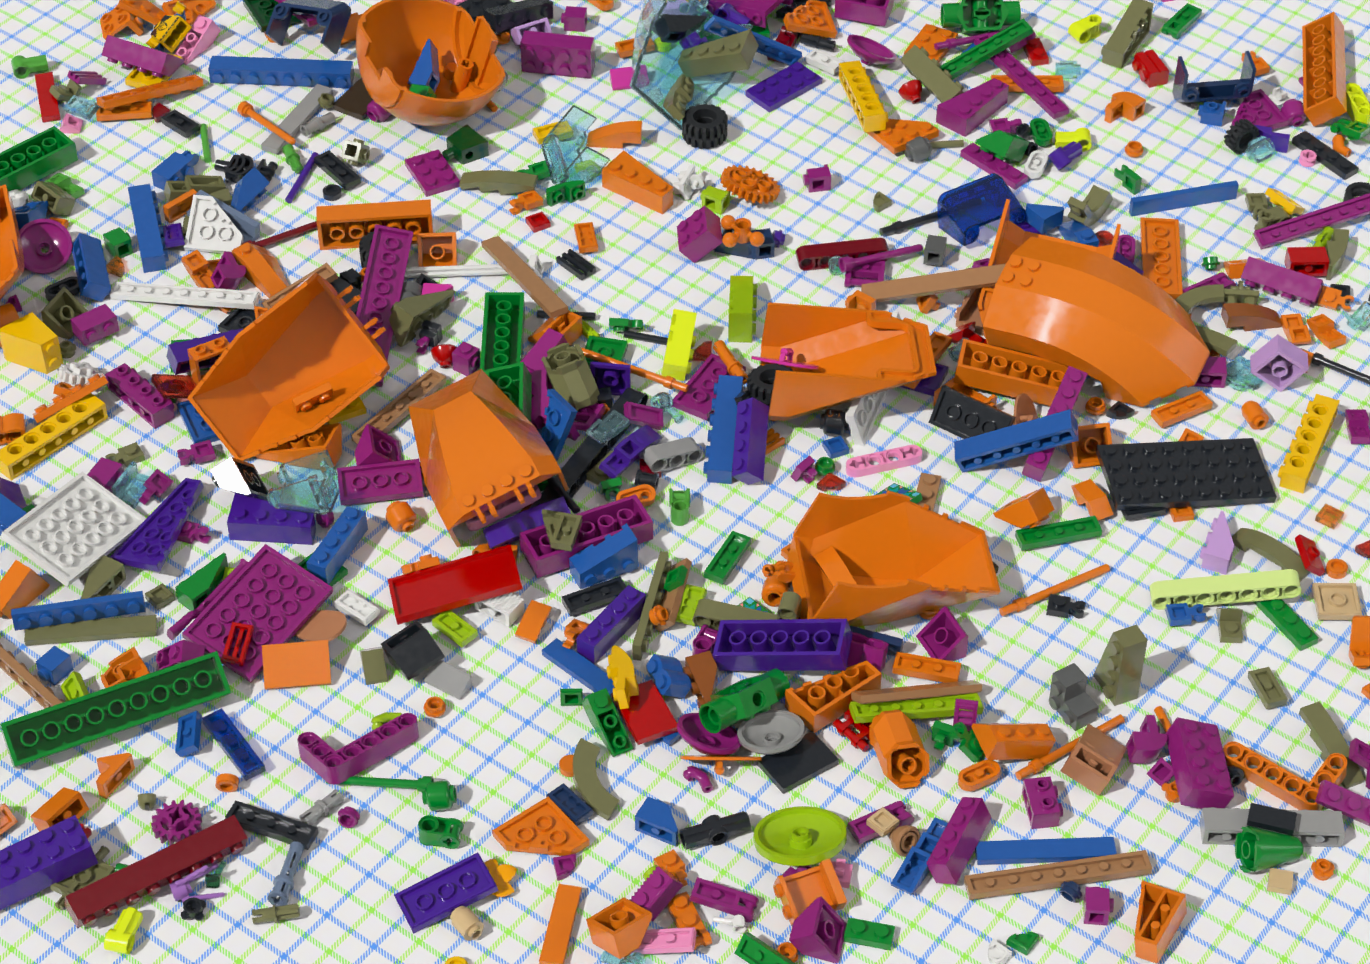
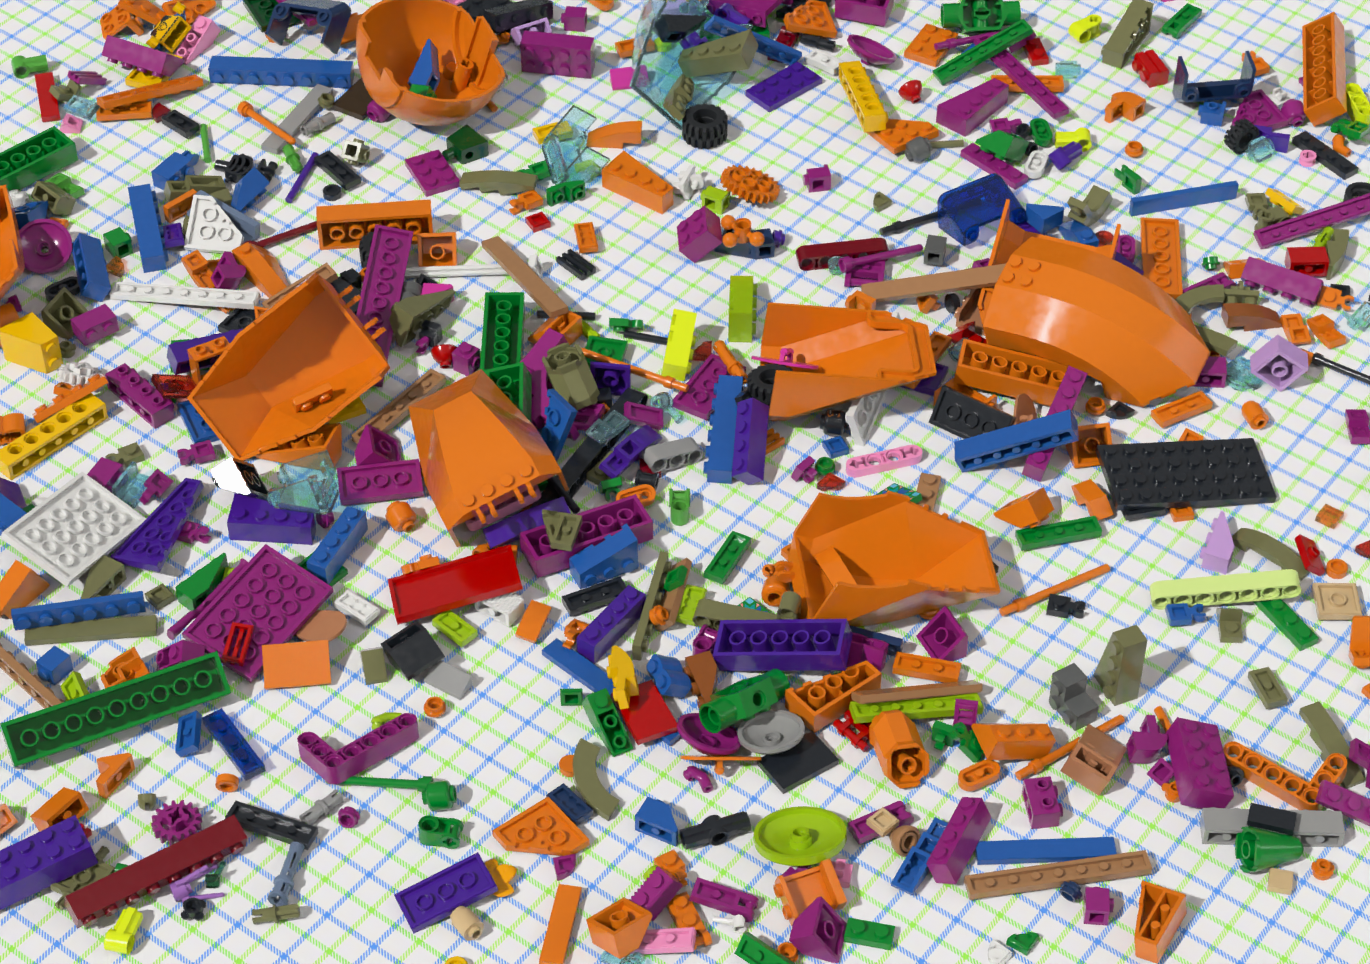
(930, 75): olive wedge -> none
(951, 302): none -> black tile
(1309, 443): yellow brick -> none

